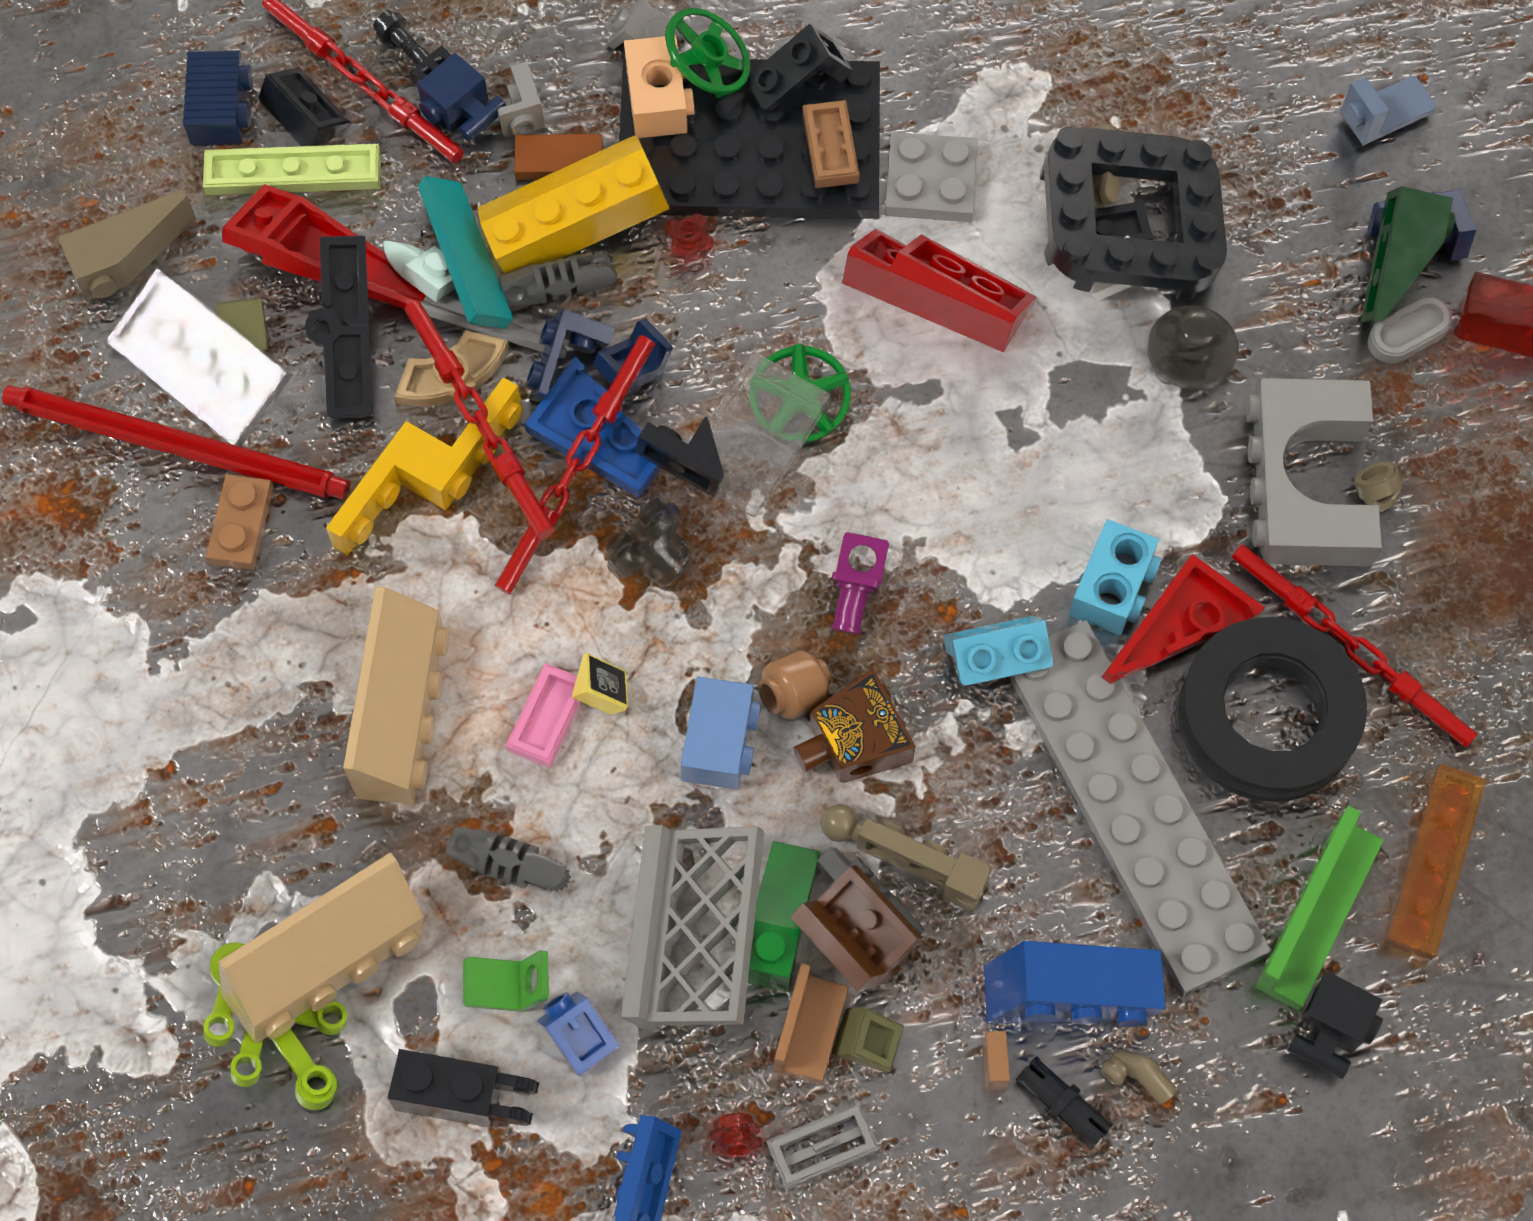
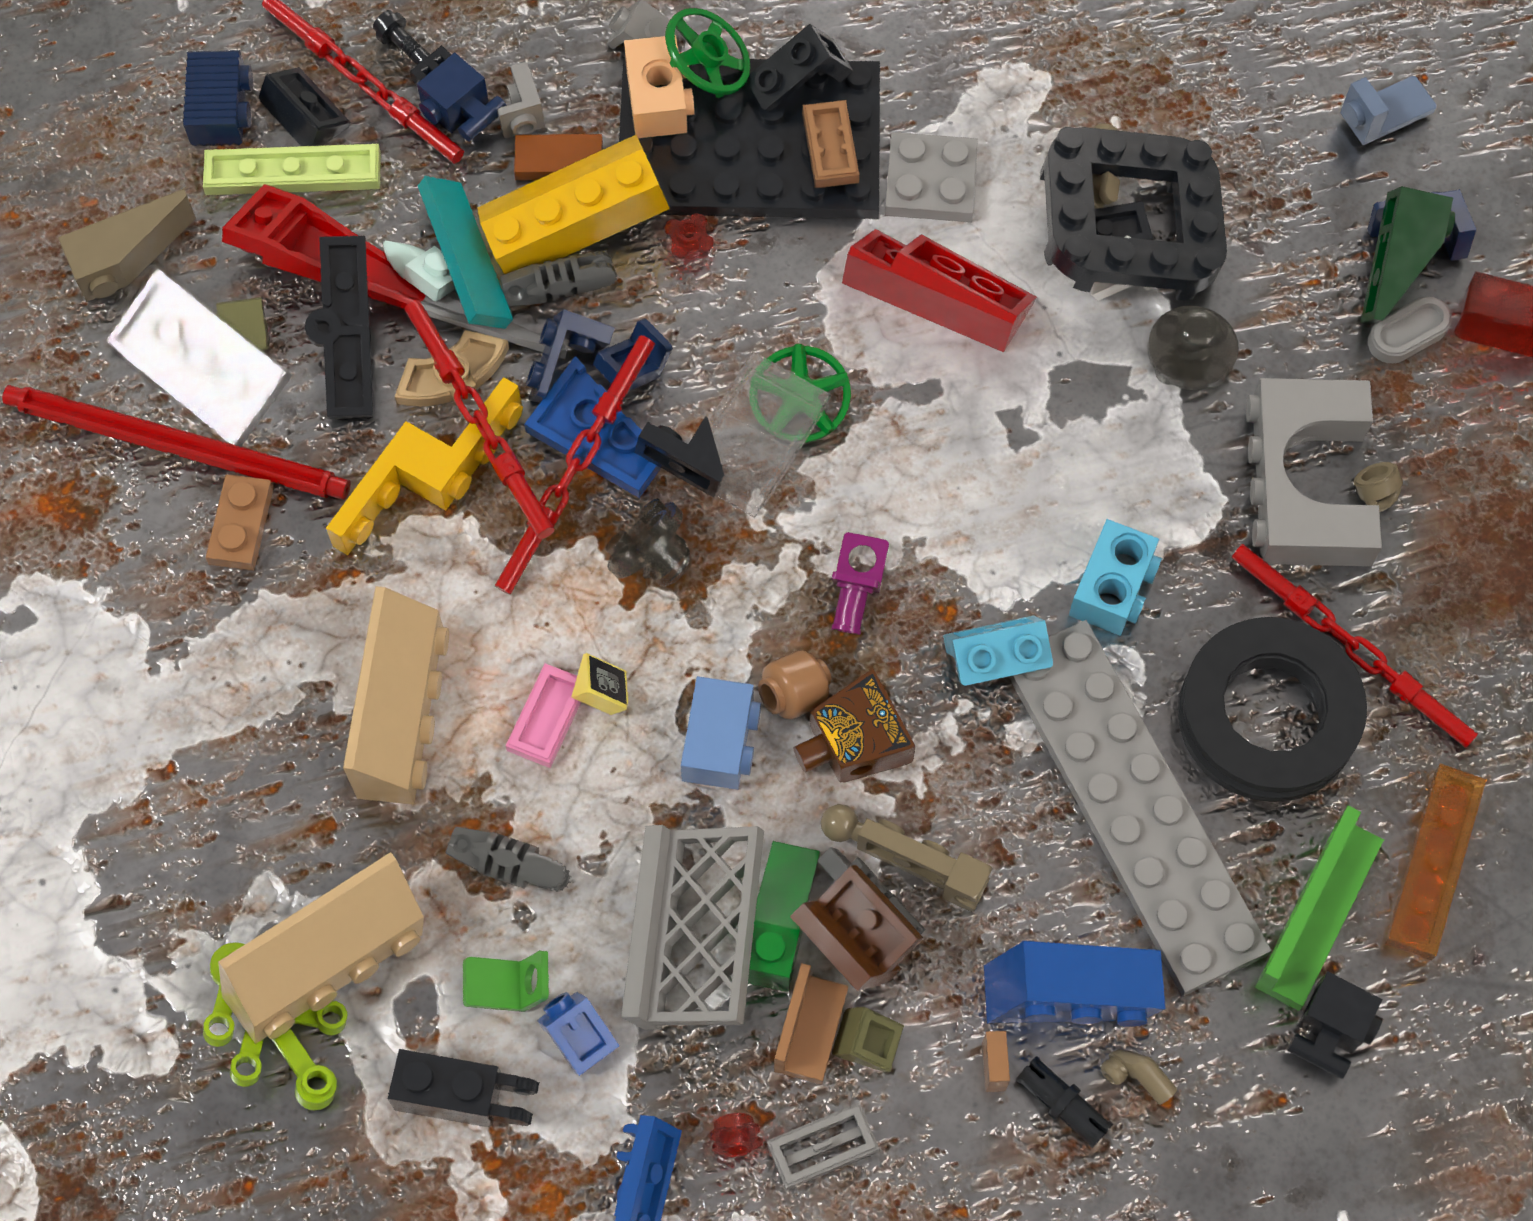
(1185, 615): red wing -> none

